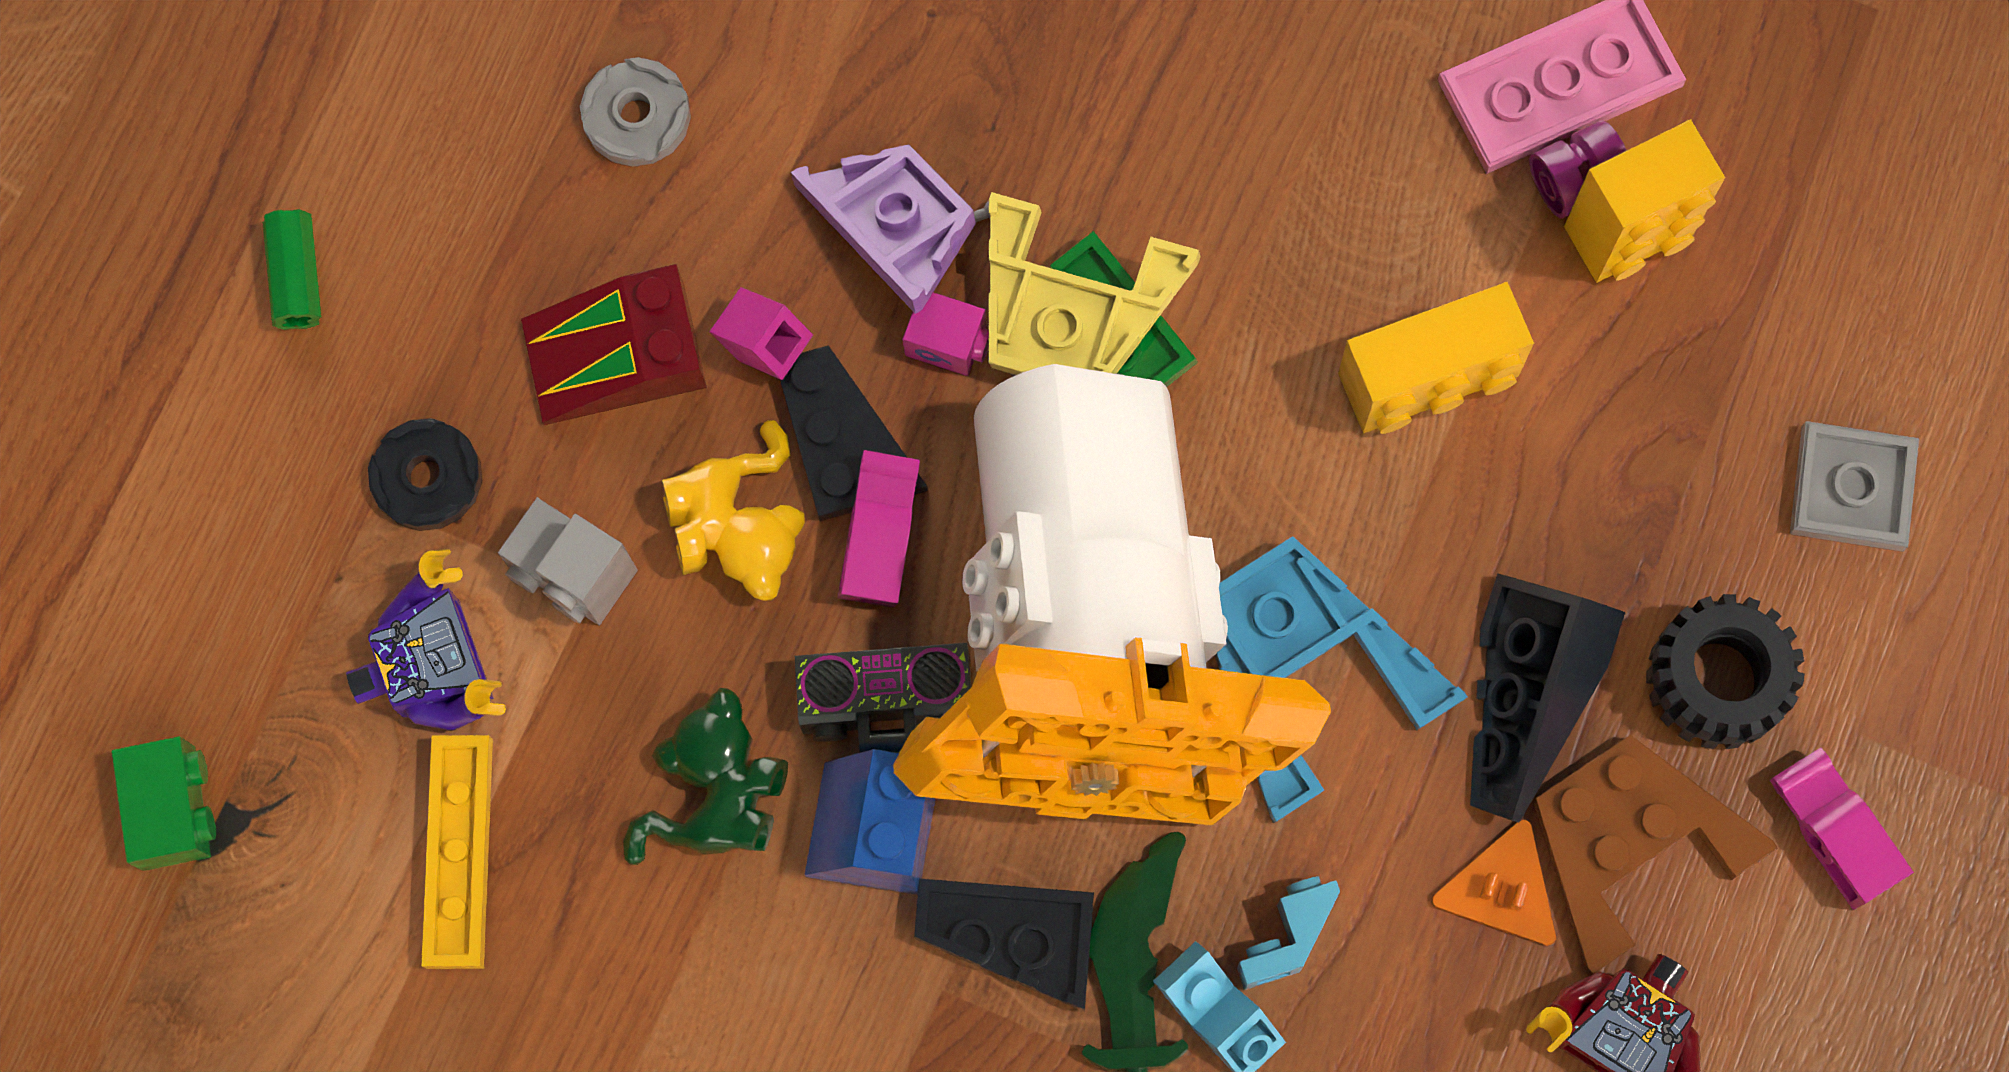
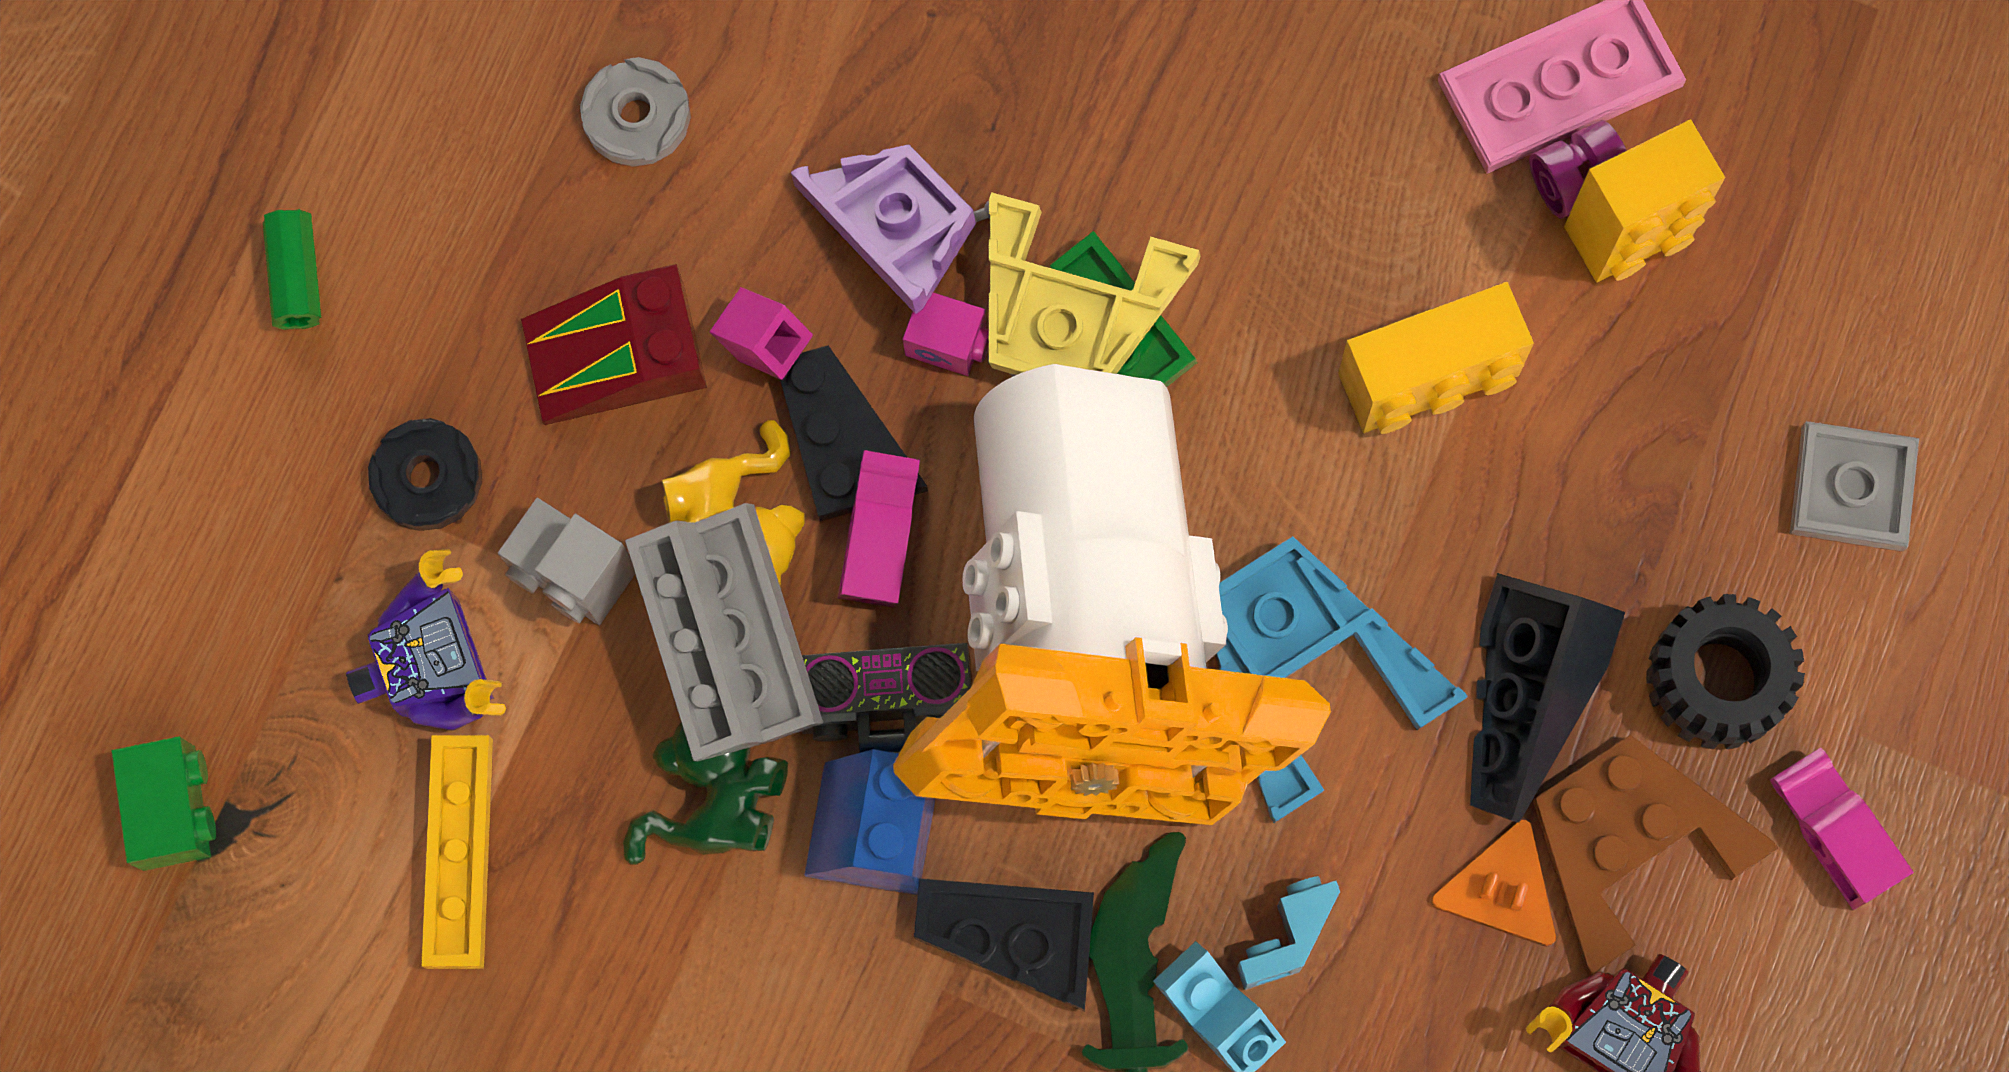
(724, 632): none -> light grey slope

